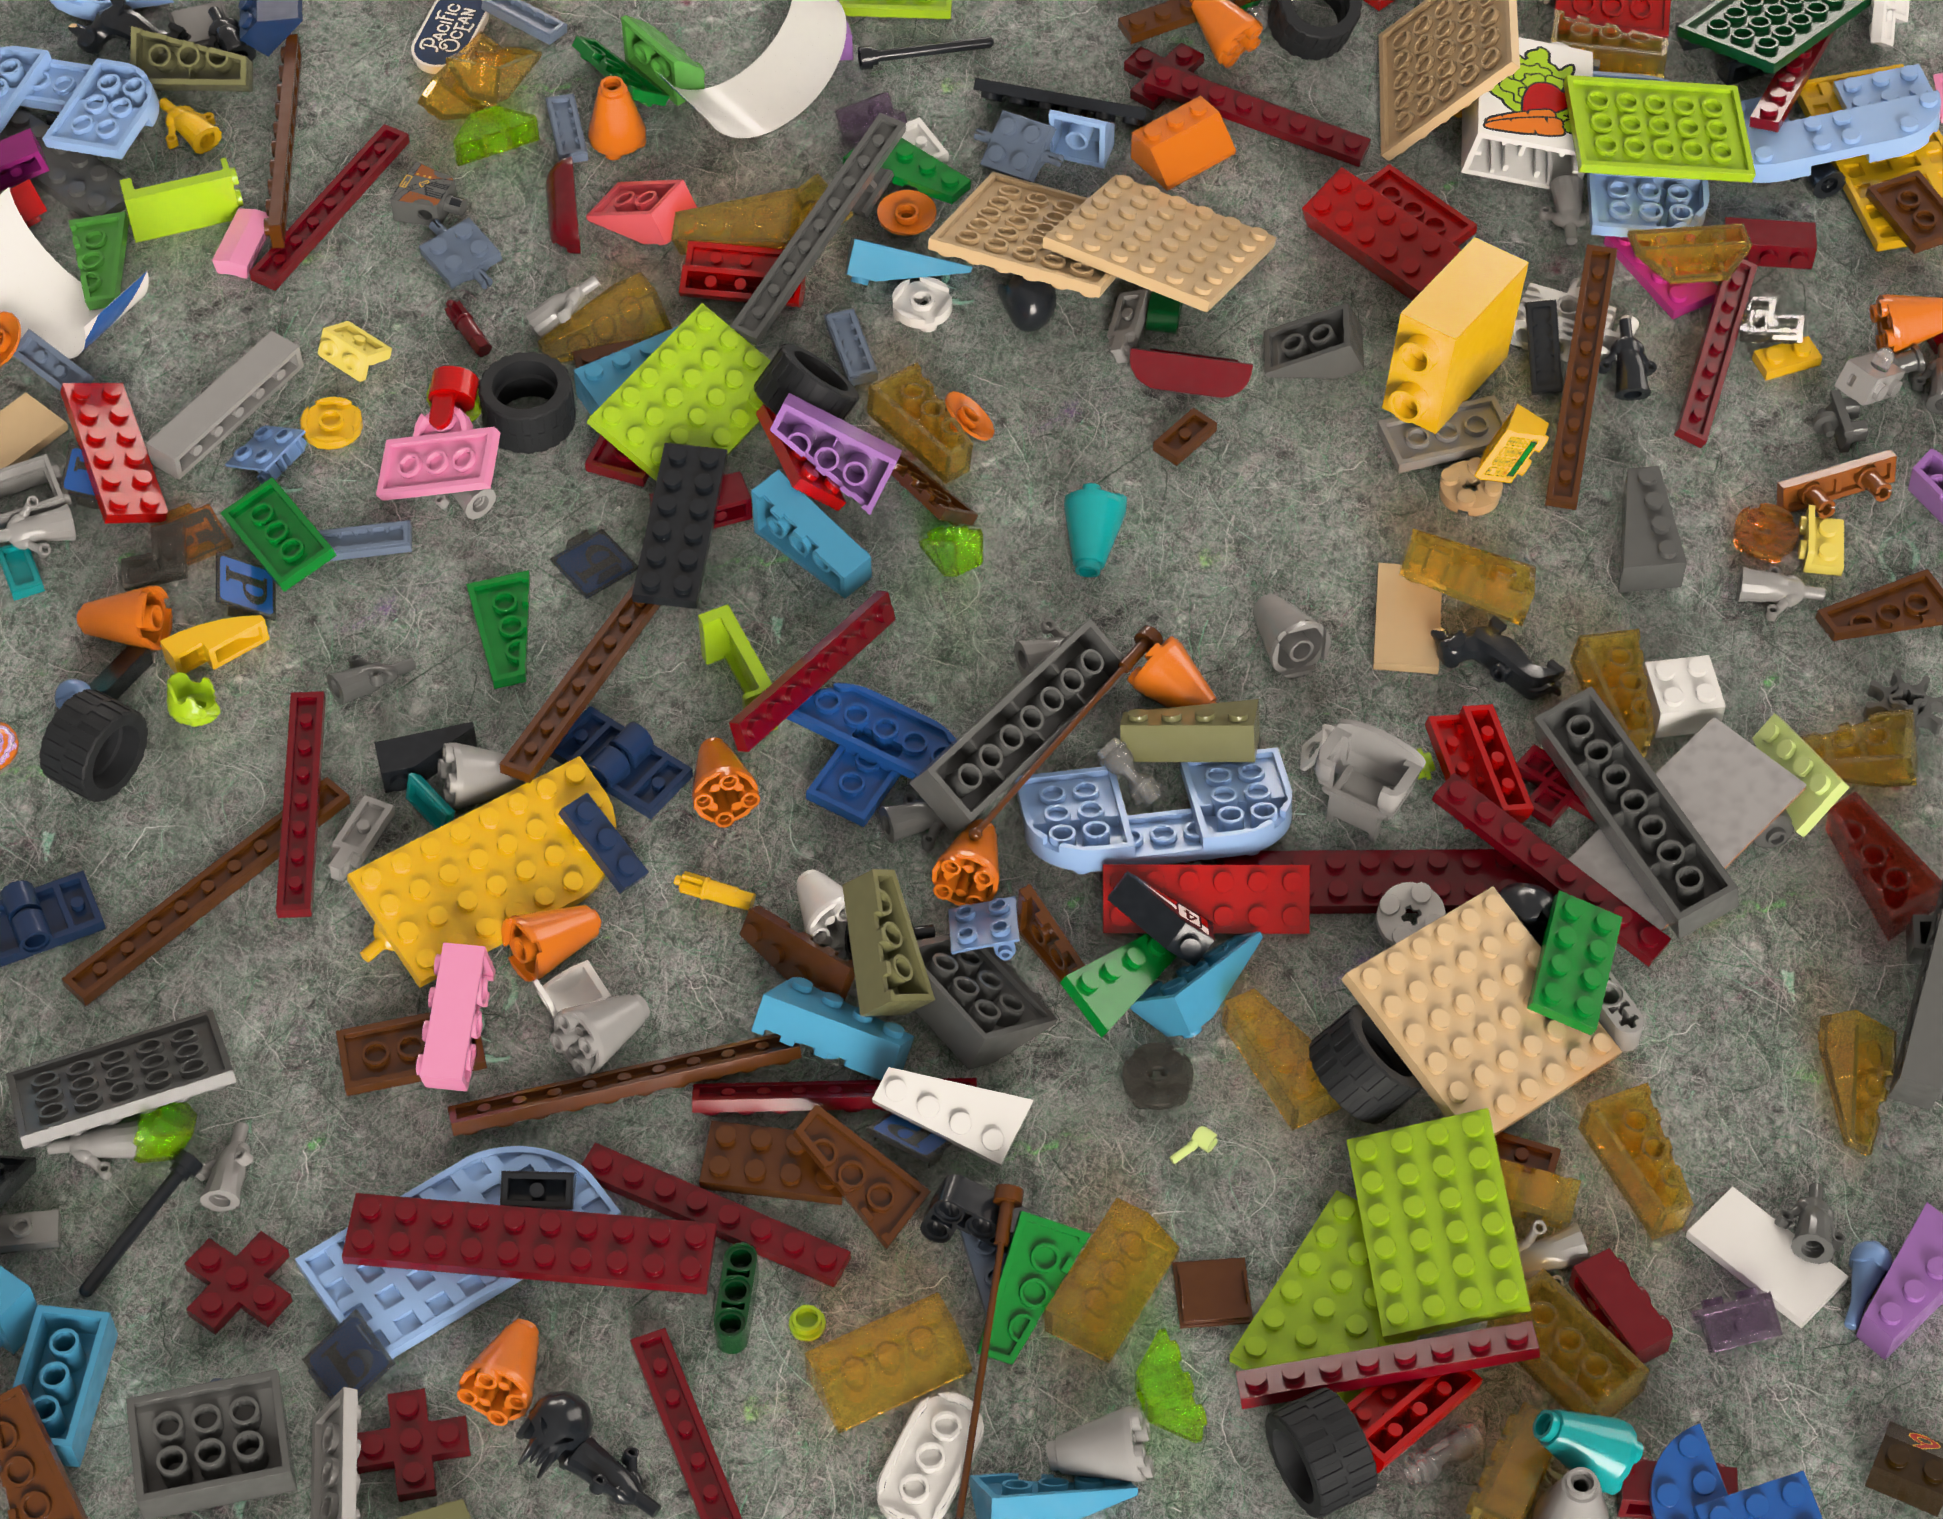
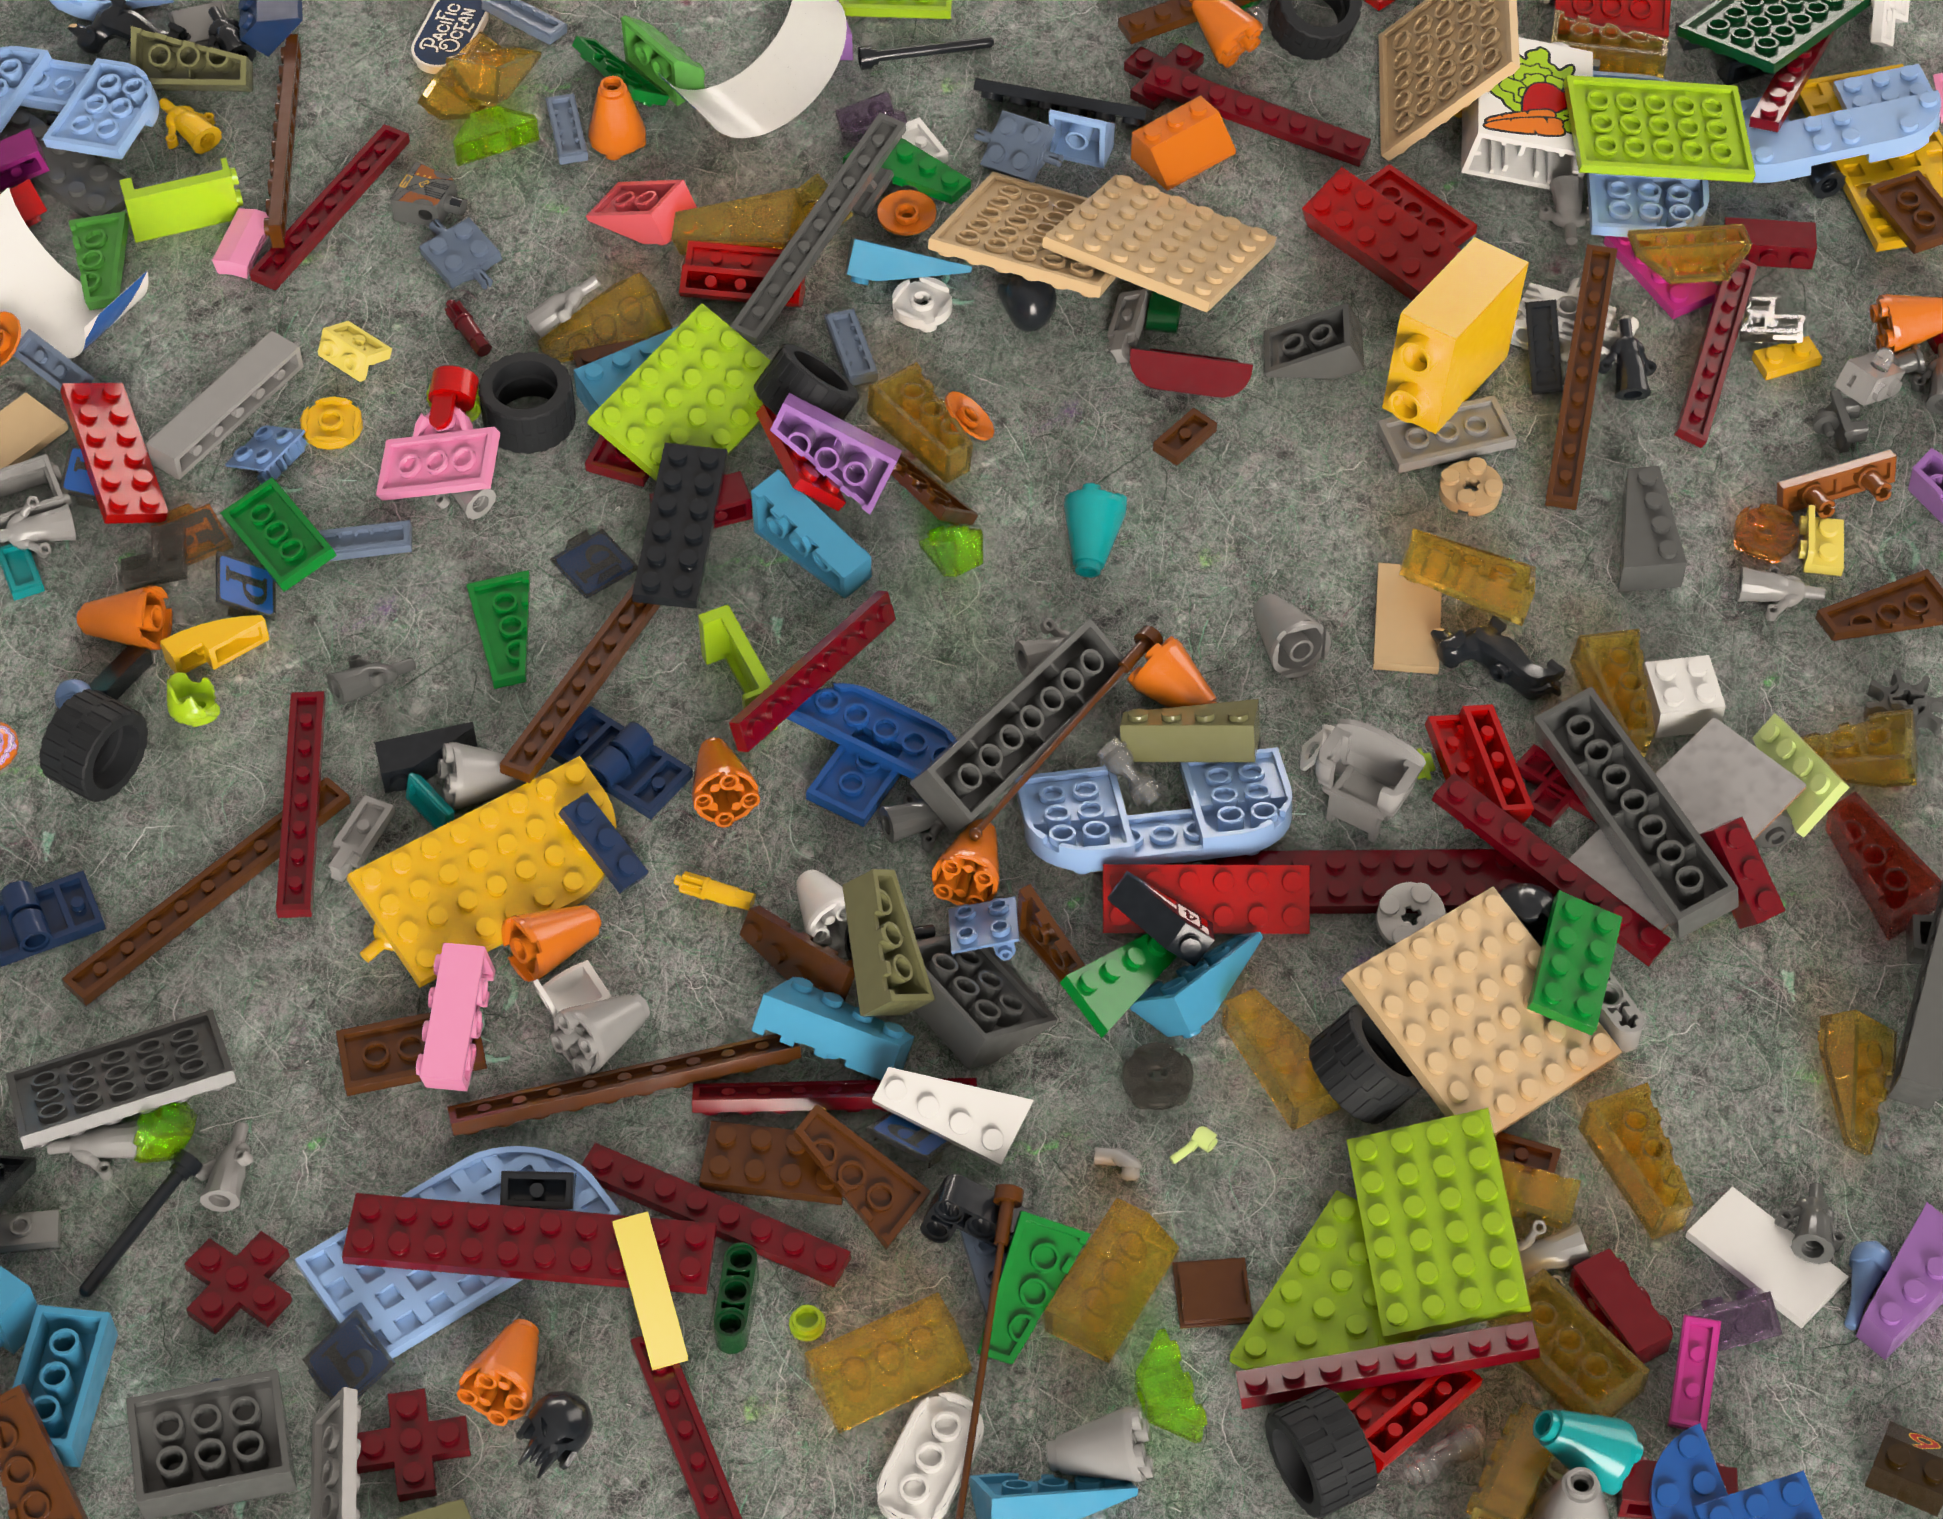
(563, 206): dark red brick -> none
(610, 1477): black piece -> none
(650, 1290): none -> light yellow slope
(1119, 1157): none -> light grey arm
(1512, 446): yellow slope -> none
(1694, 1372): none -> dark pink tile
(1742, 861): none -> dark red brick

